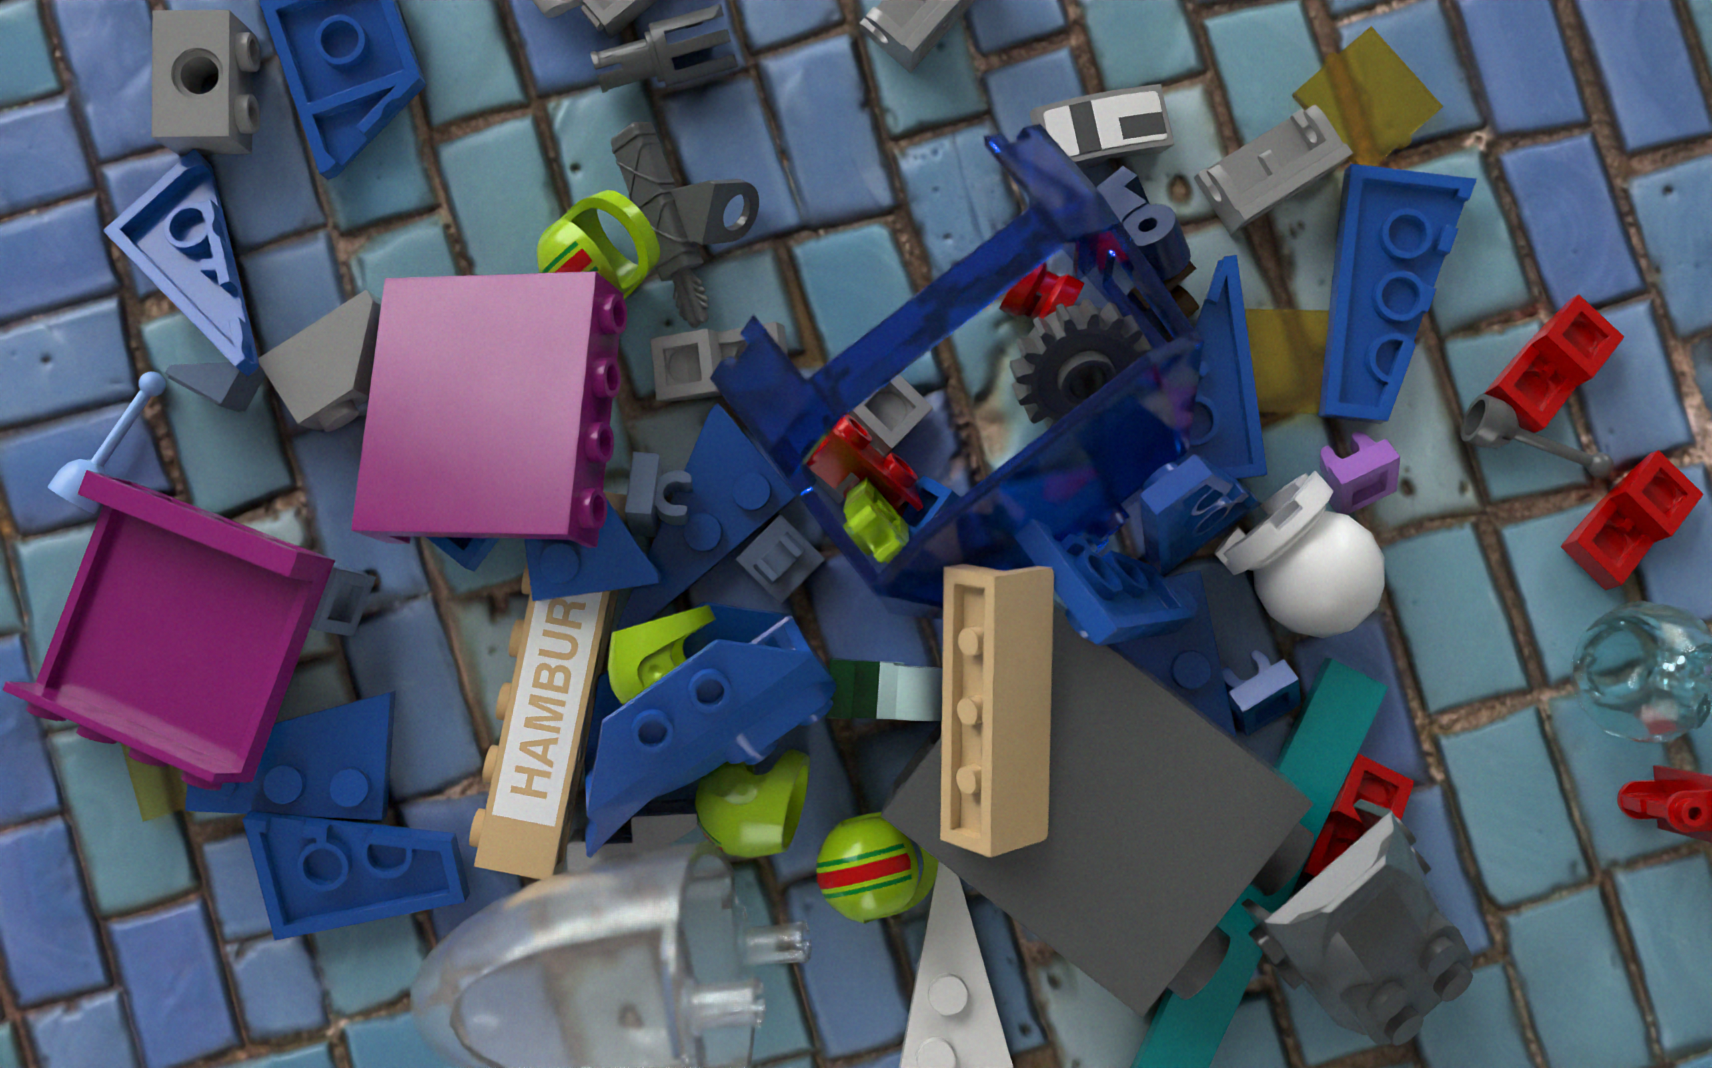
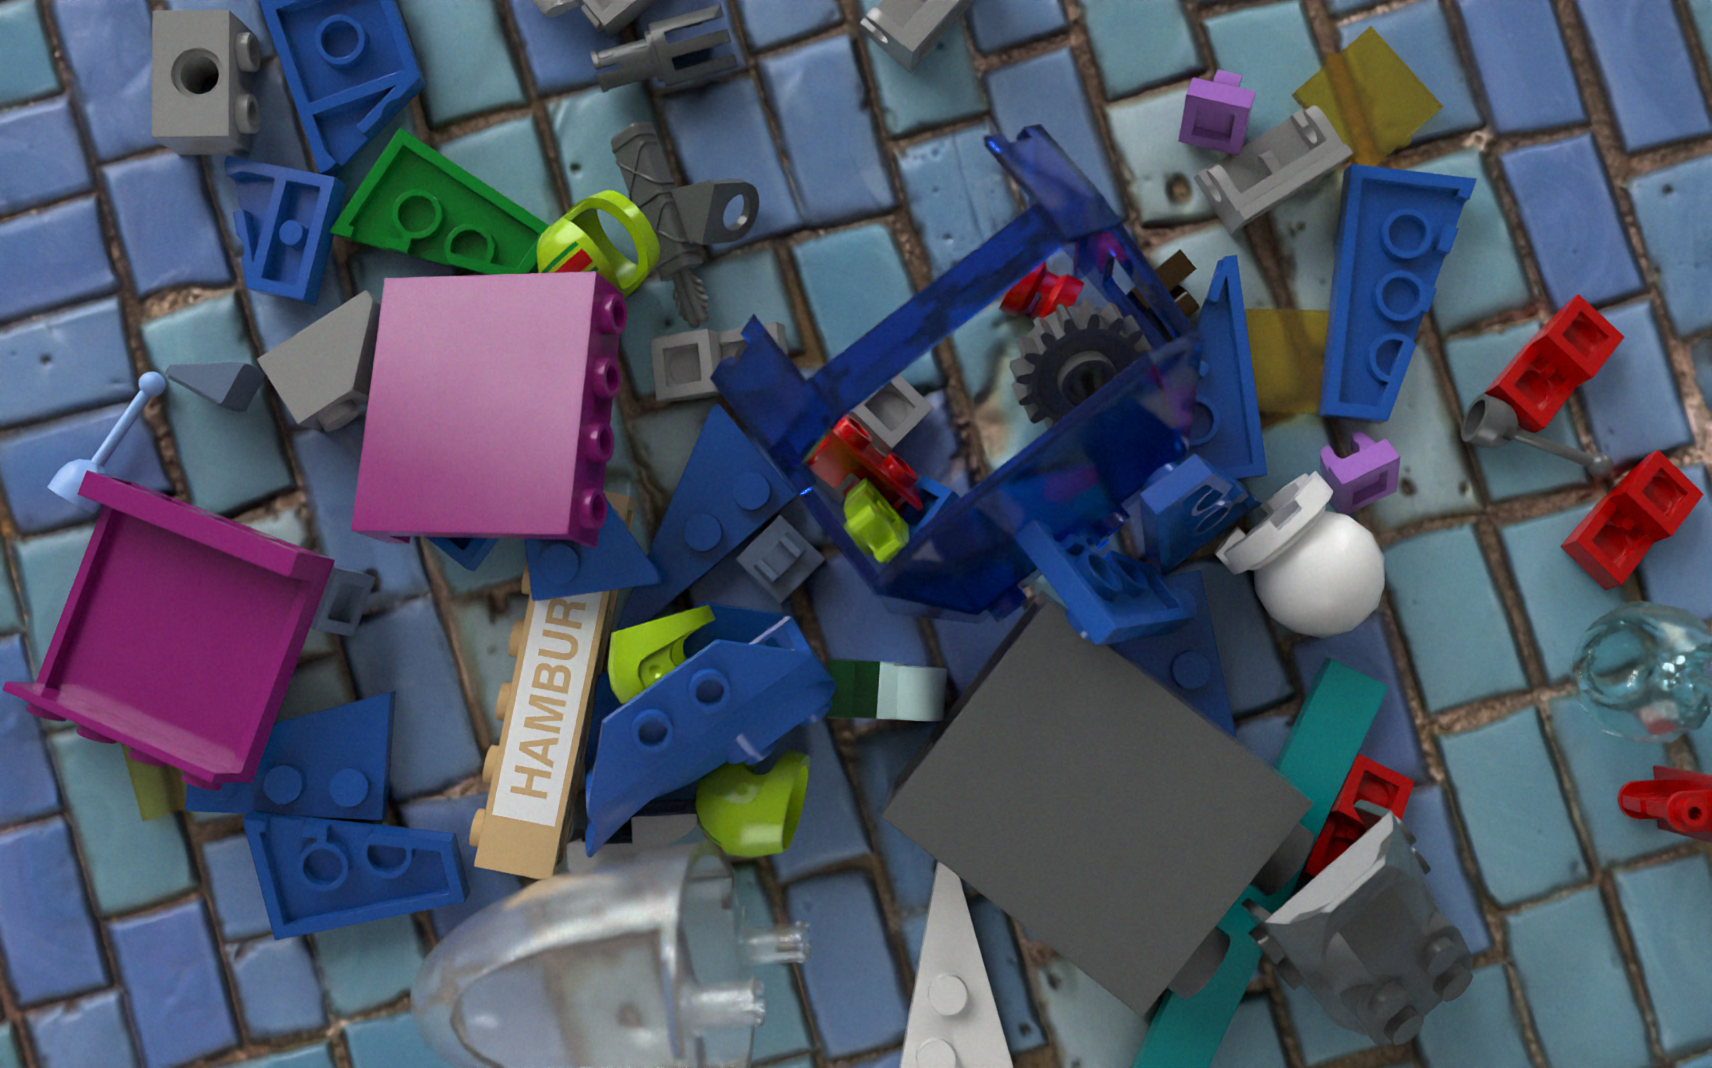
(185, 250): wing -> none
(284, 226): none -> blue wing
(439, 214): none -> green wing
(648, 495): sand blue tile -> none
(872, 869): lime helmet -> none
(996, 707): tan panel -> none
(1108, 124): slope -> none
(1150, 226): dark blue leg -> none
(1217, 113): none -> medium lavender tile
(1264, 696): blue tile -> none

